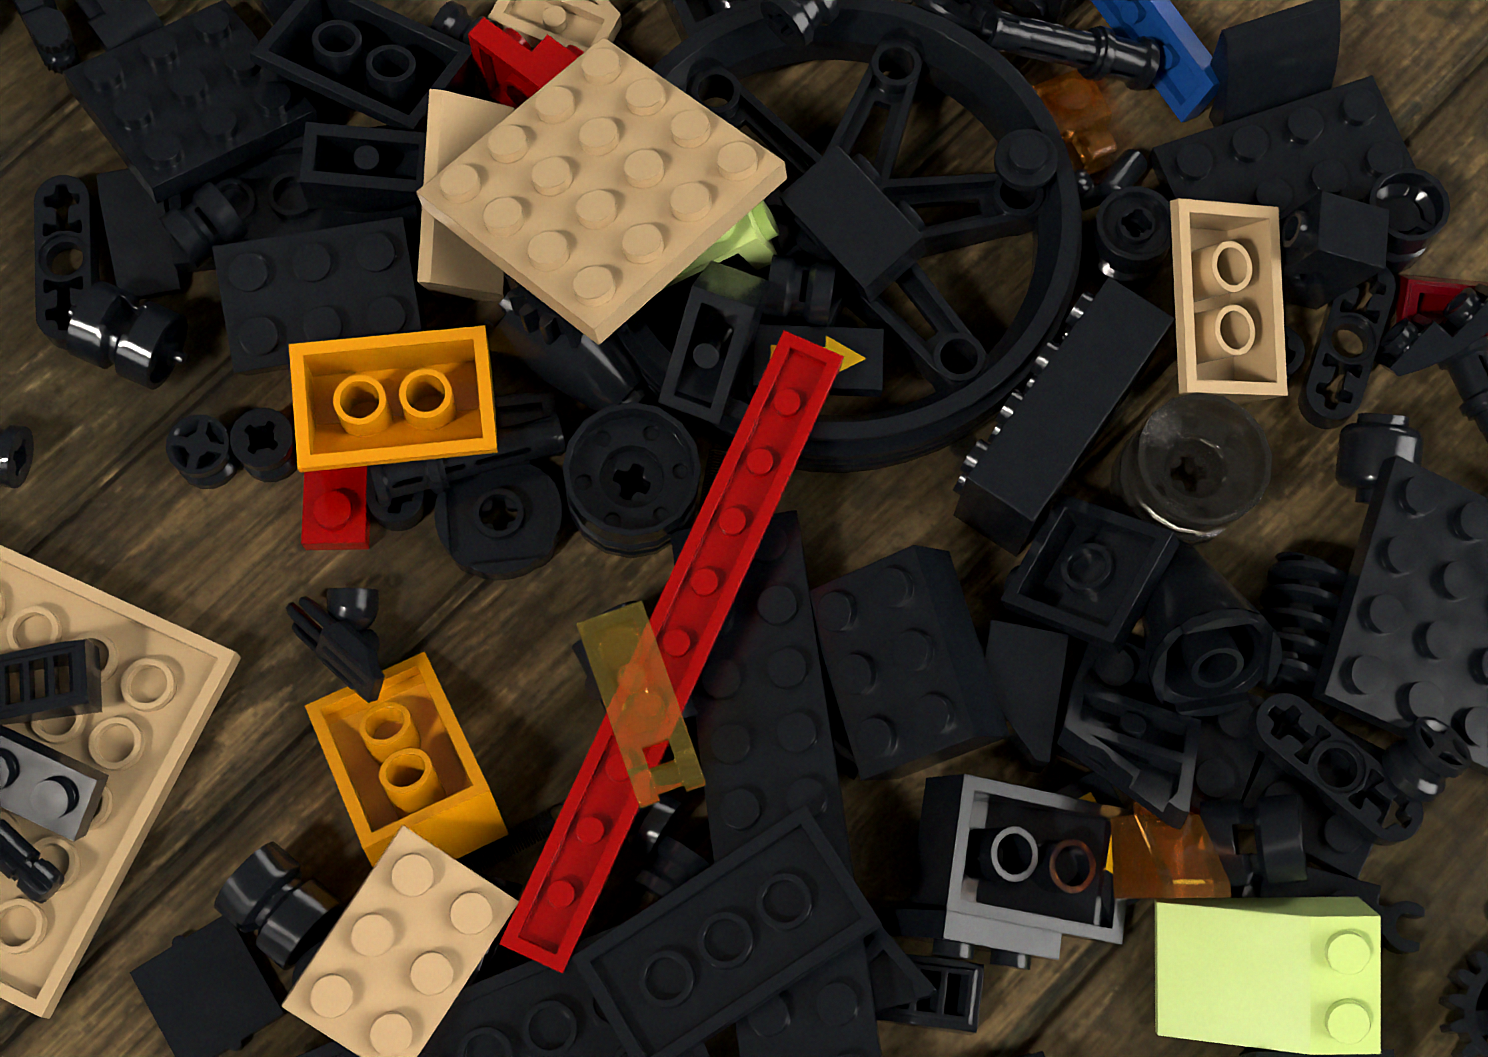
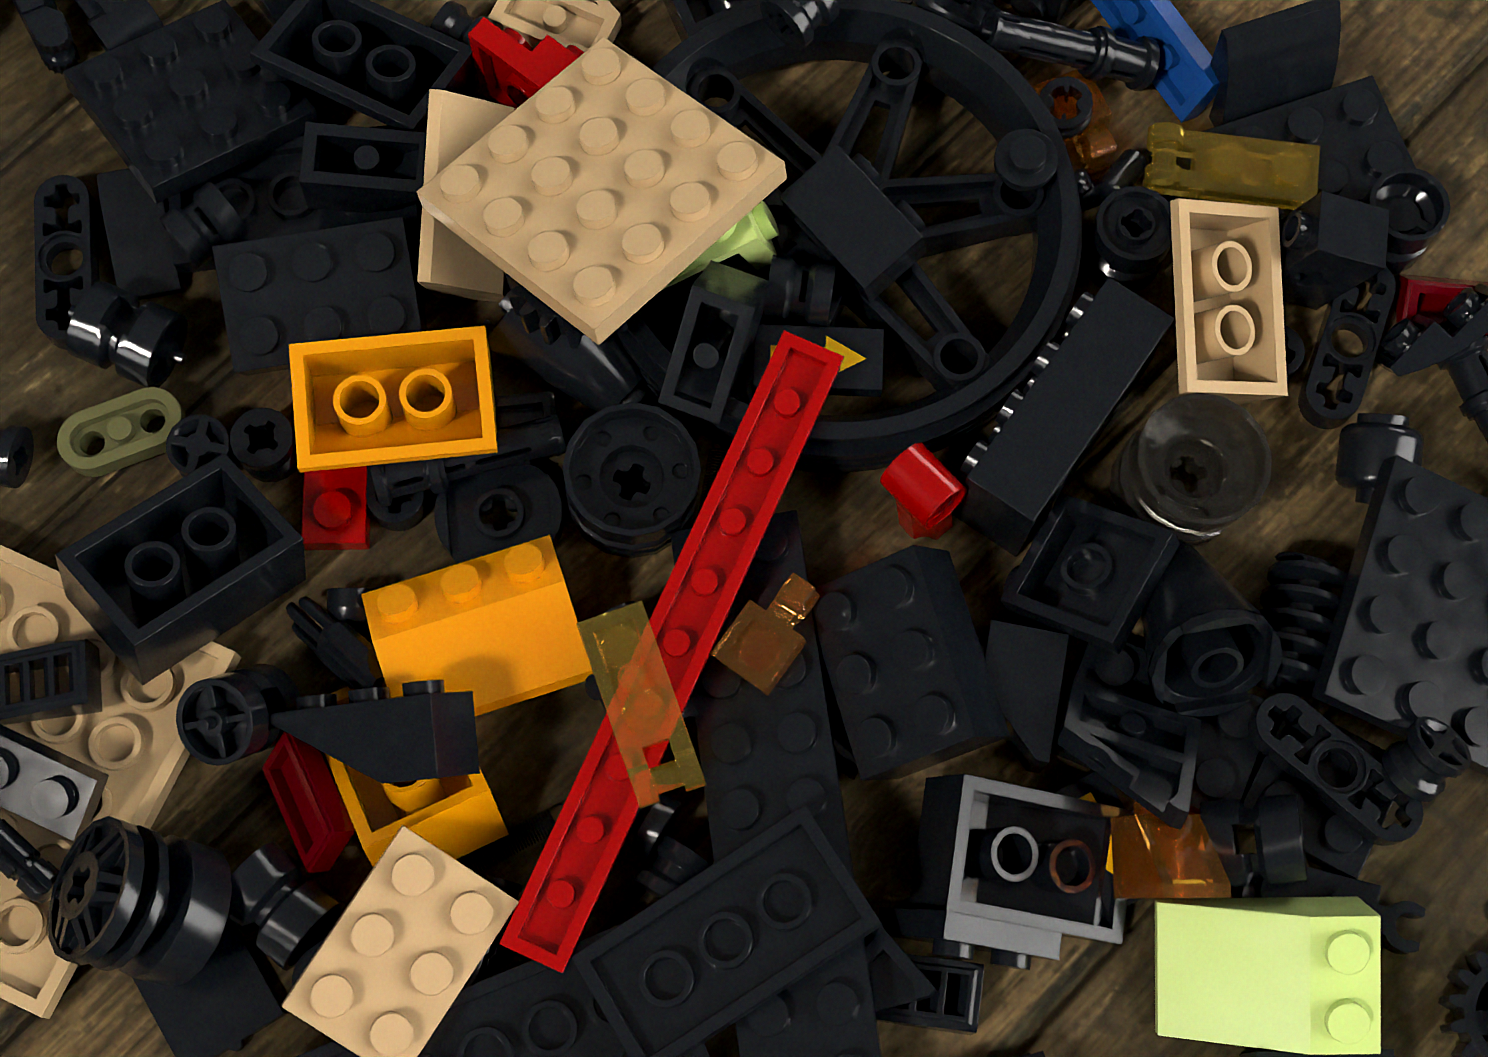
(123, 427): none -> olive plate
(139, 902): none -> black wheel
(182, 567): none -> black brick
(230, 712): none -> black wheel
(308, 802): none -> dark red tile
(391, 738): none -> black slope
(482, 628): none -> light orange slope
(763, 641): none -> clear orange plate
(923, 492): none -> red piece
(1074, 88): none -> black bush
(1231, 167): none -> clear yellow plate

